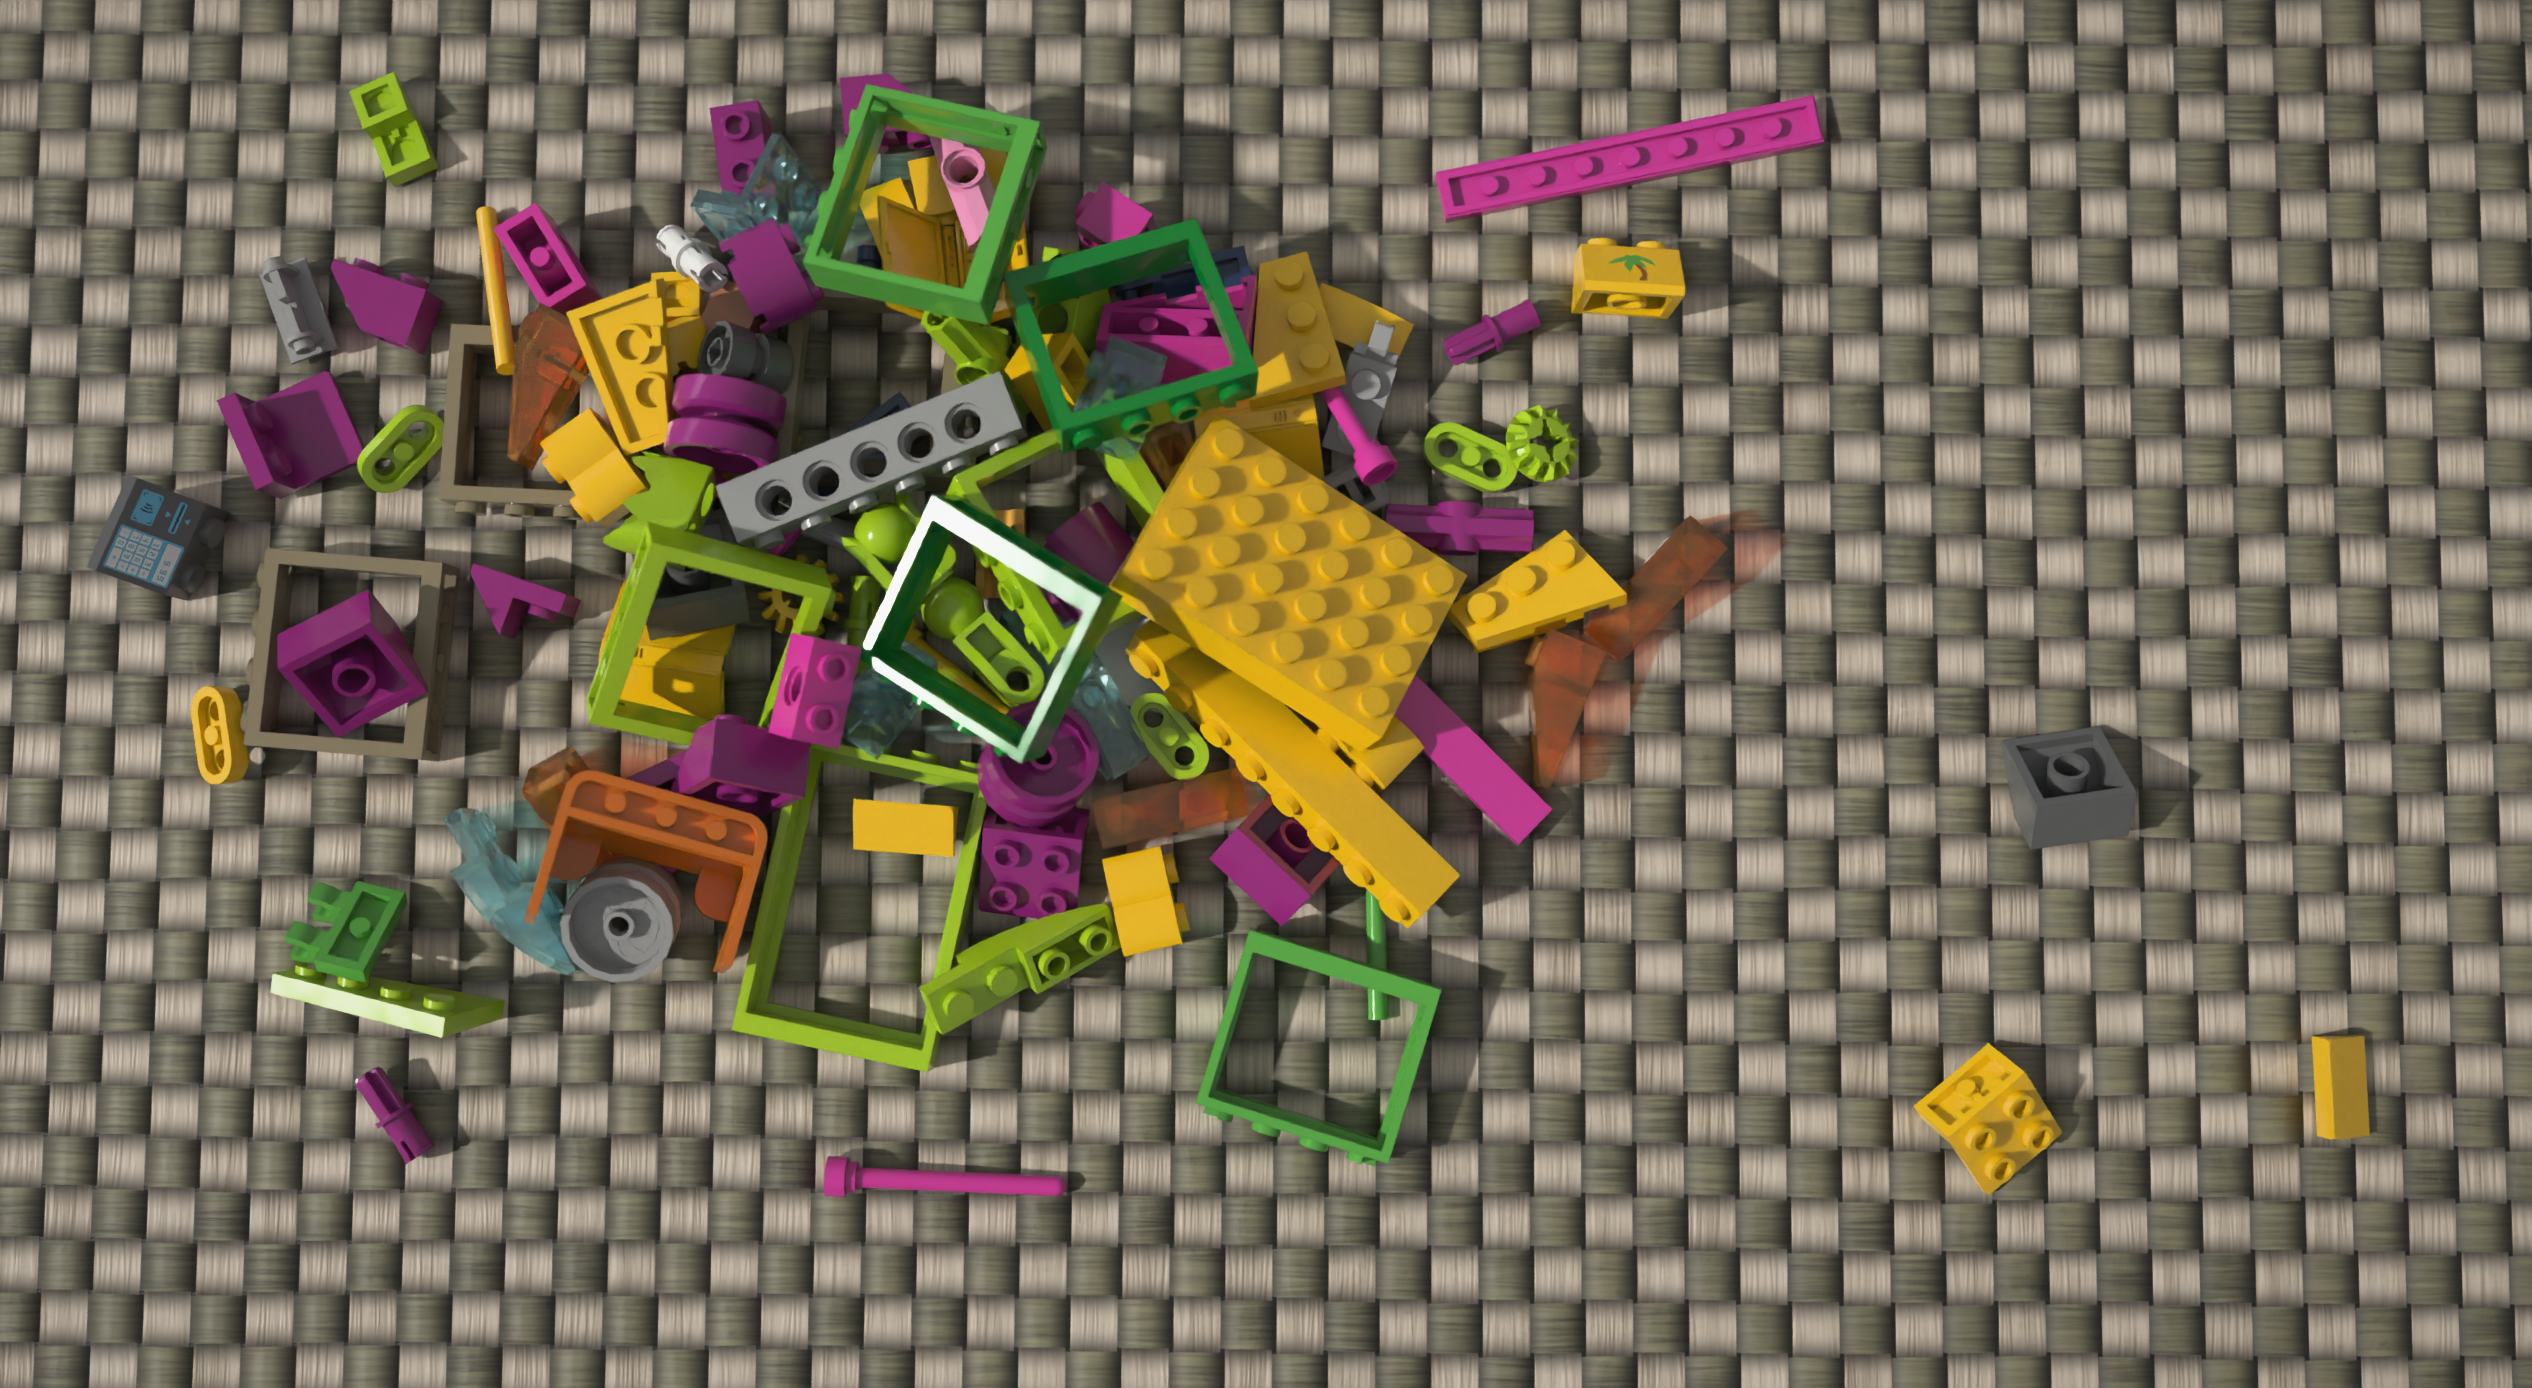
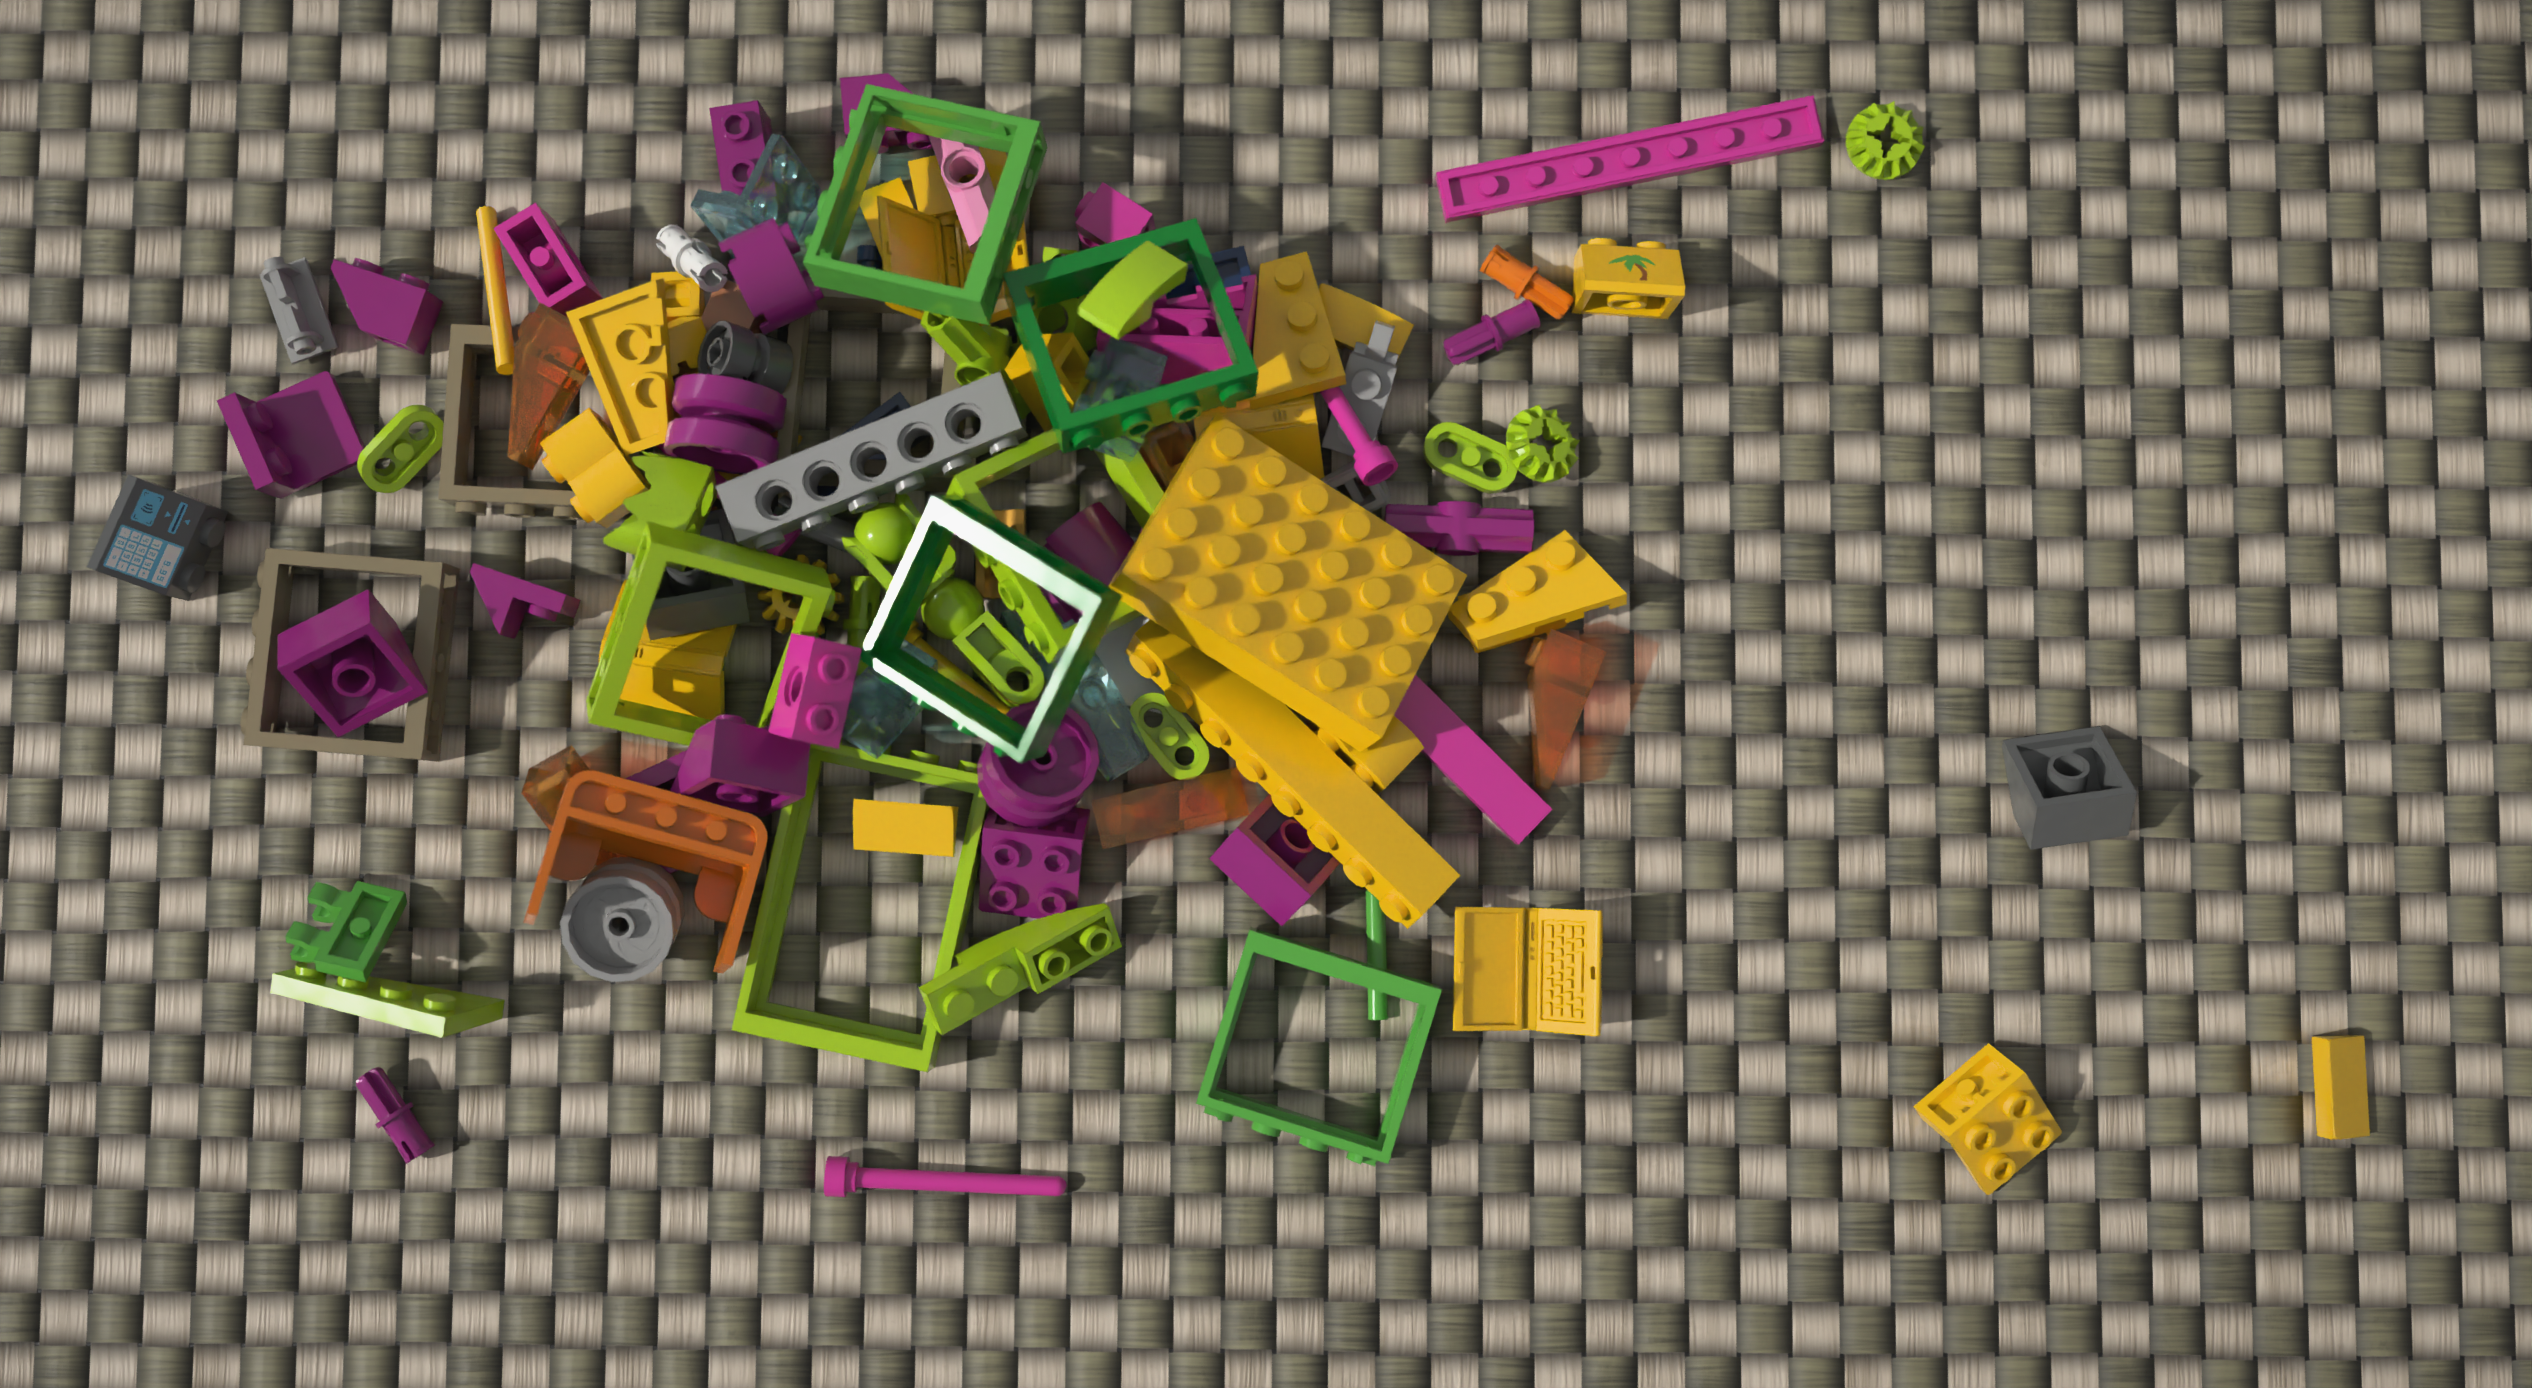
(218, 735): yellow plate -> none
(394, 128): lime slope -> none
(495, 891): clear light blue slope -> none
(1130, 288): none -> lime slope
(1144, 900): yellow brick -> none
(1526, 282): none -> orange axle
(1528, 970): none -> yellow piece
(1656, 588): clear orange slope -> none
(1866, 151): none -> lime gear

